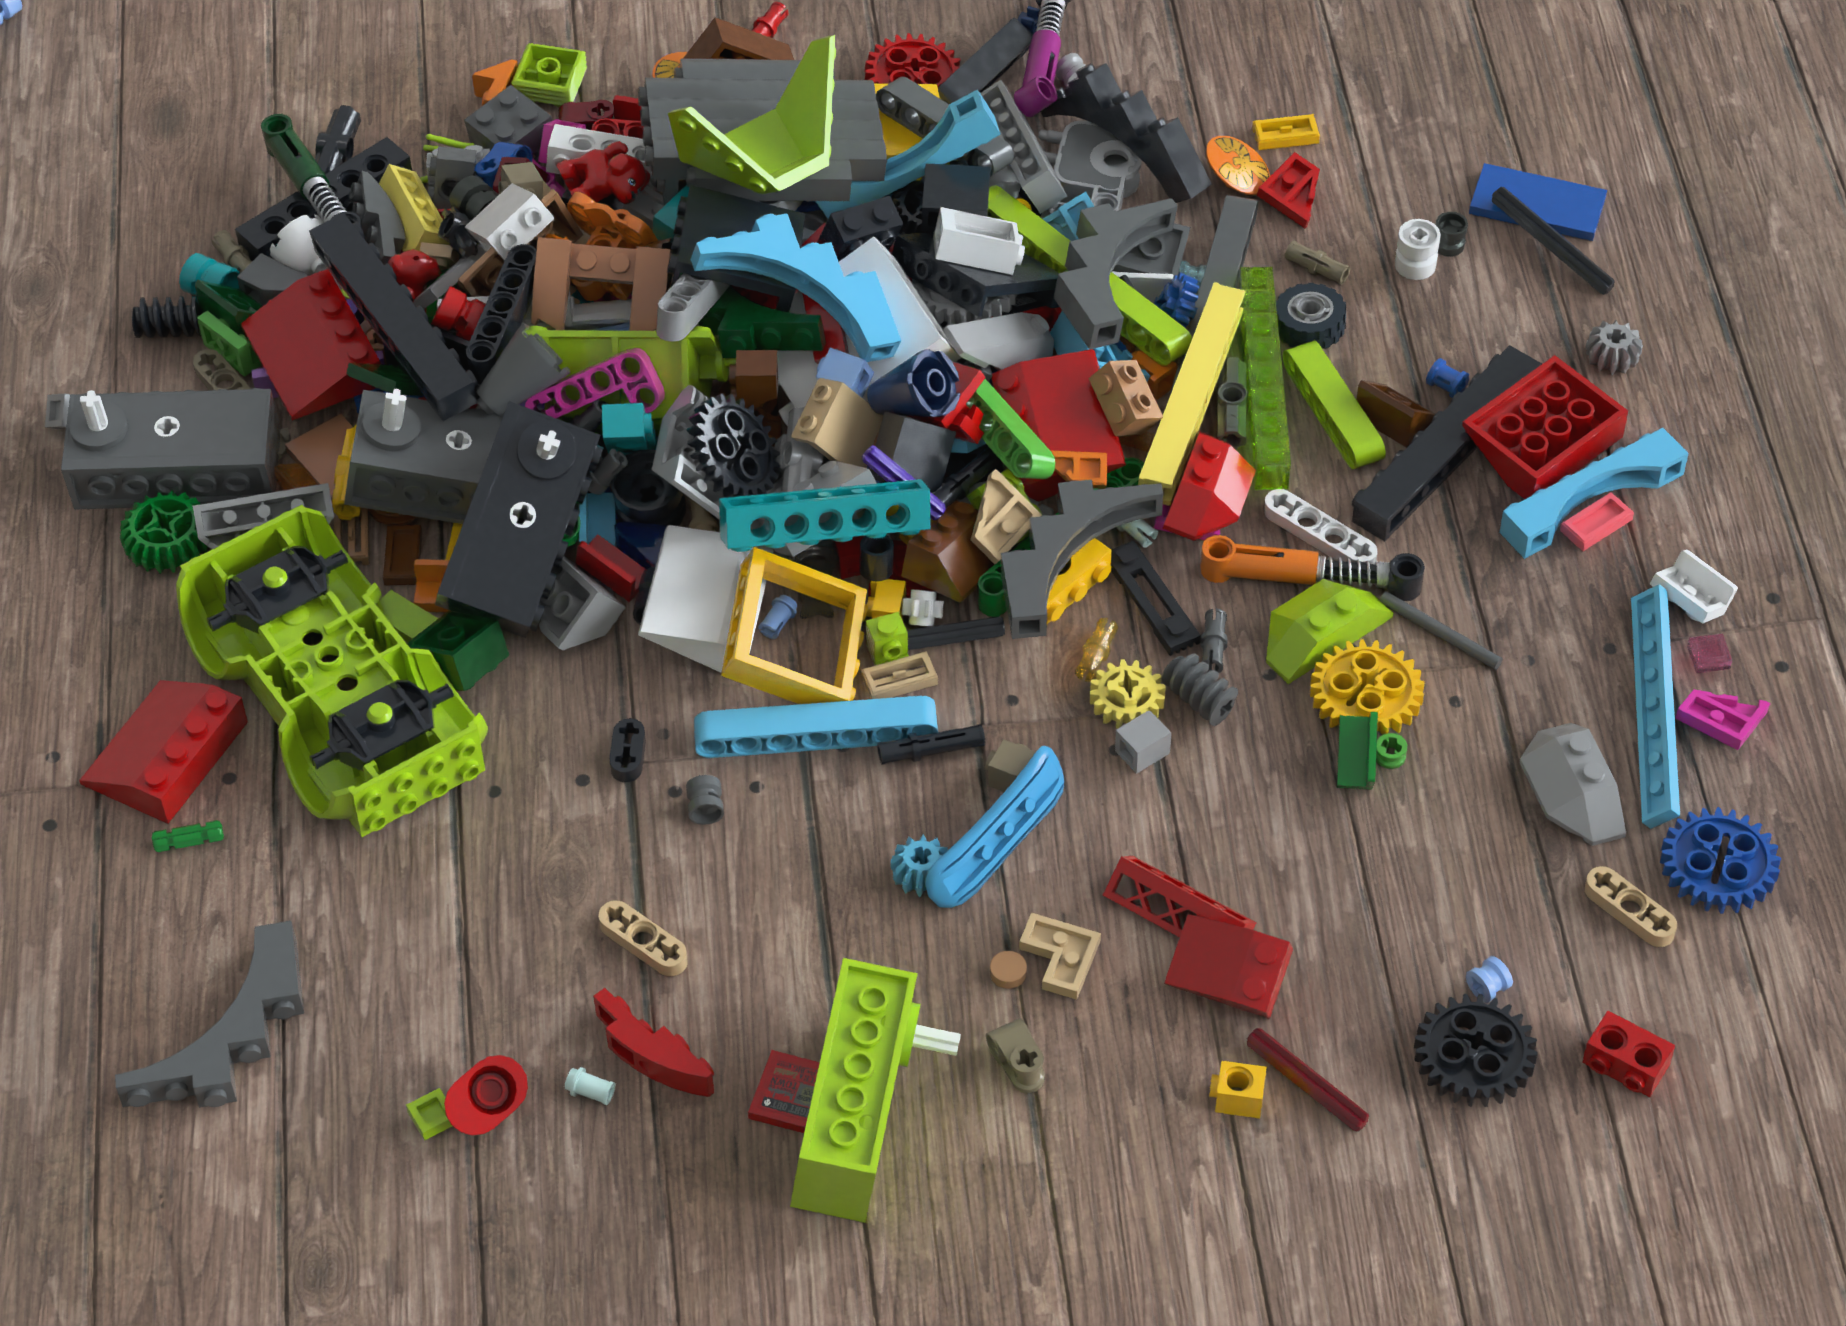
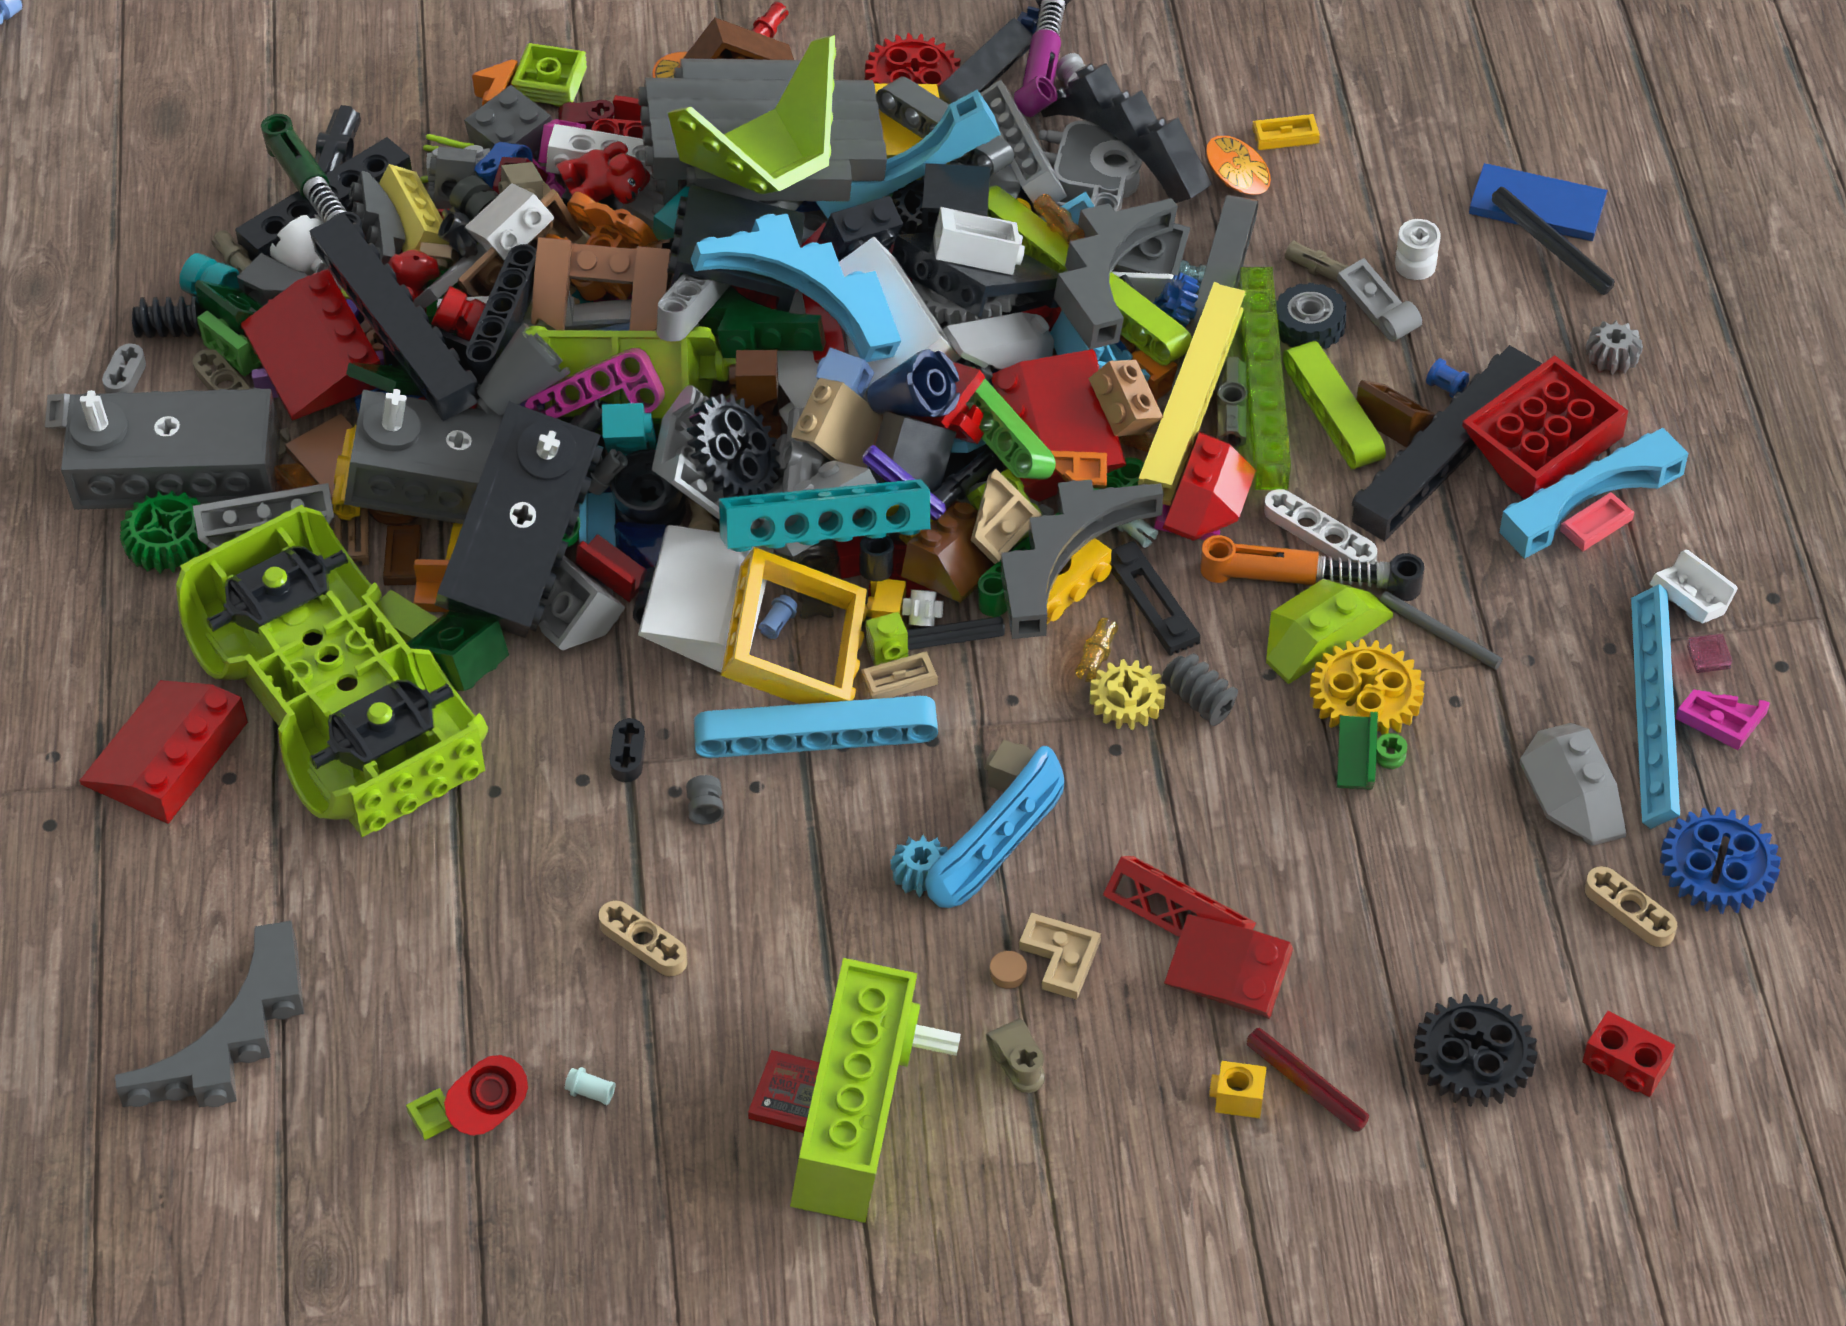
(118, 369): none -> light grey beam
(187, 836): green axle -> none
(657, 1054): red slope -> none
(935, 743): black pin -> none
(1050, 210): none -> clear orange pin
(1142, 741): light grey panel -> none
(1214, 639): dark grey pin -> none
(1292, 189): red wing -> none
(1379, 301): none -> light grey plate
(1453, 230): pearl dark grey wheel -> none
(1489, 978): light blue wheel -> none

